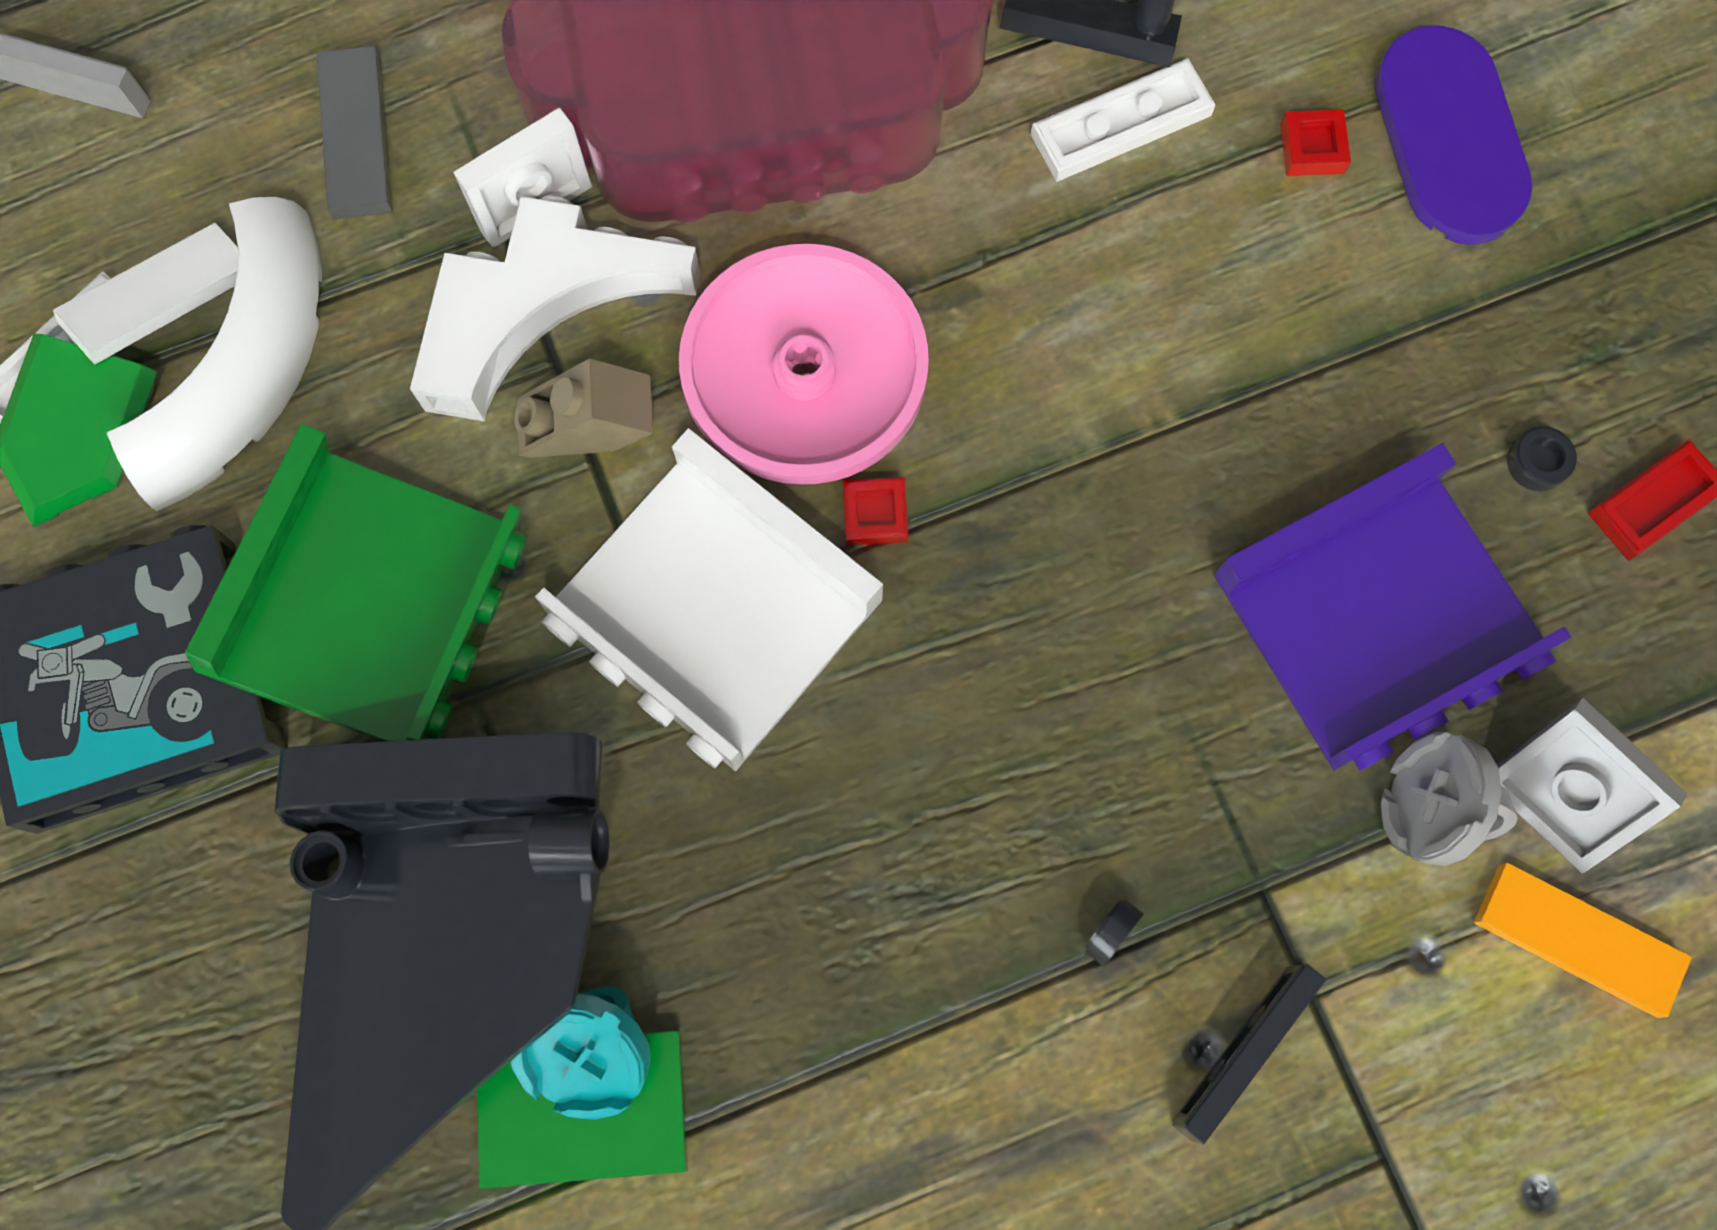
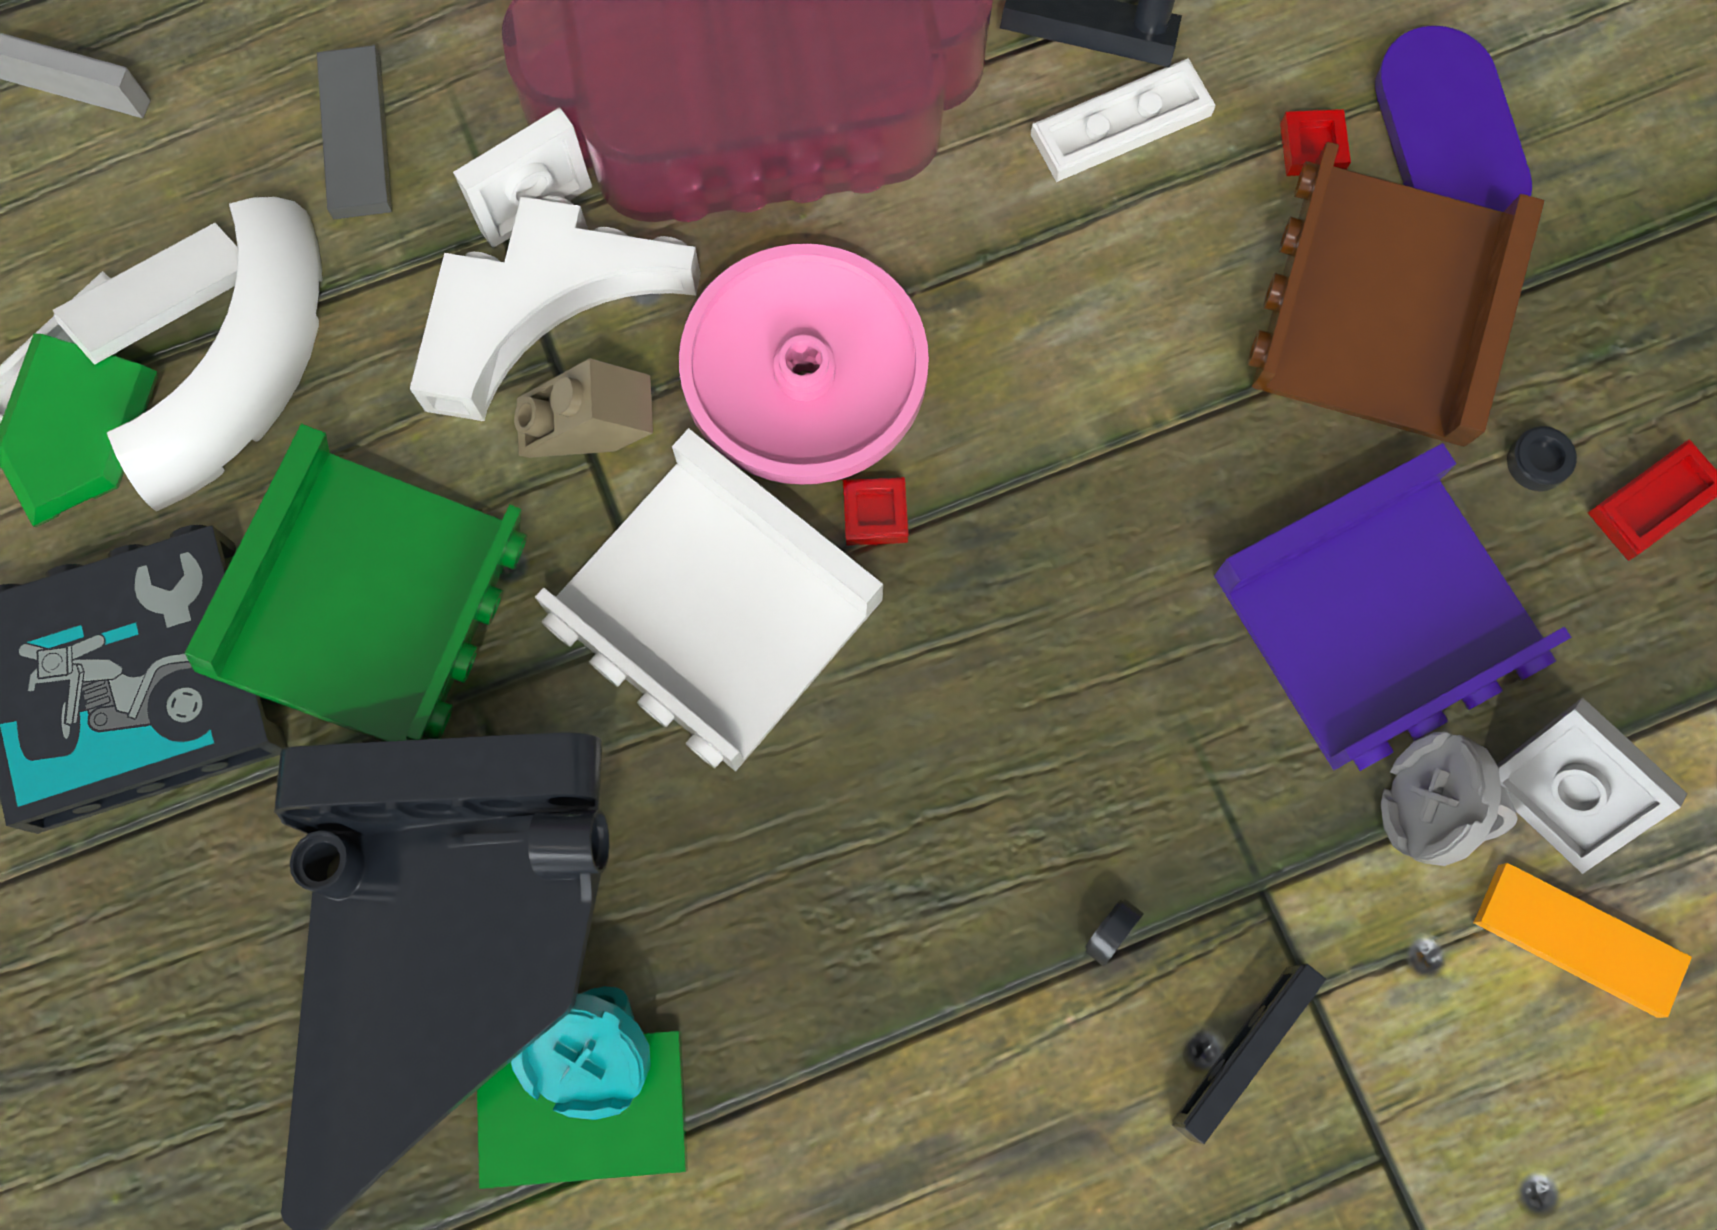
(1394, 302): none -> reddish brown panel

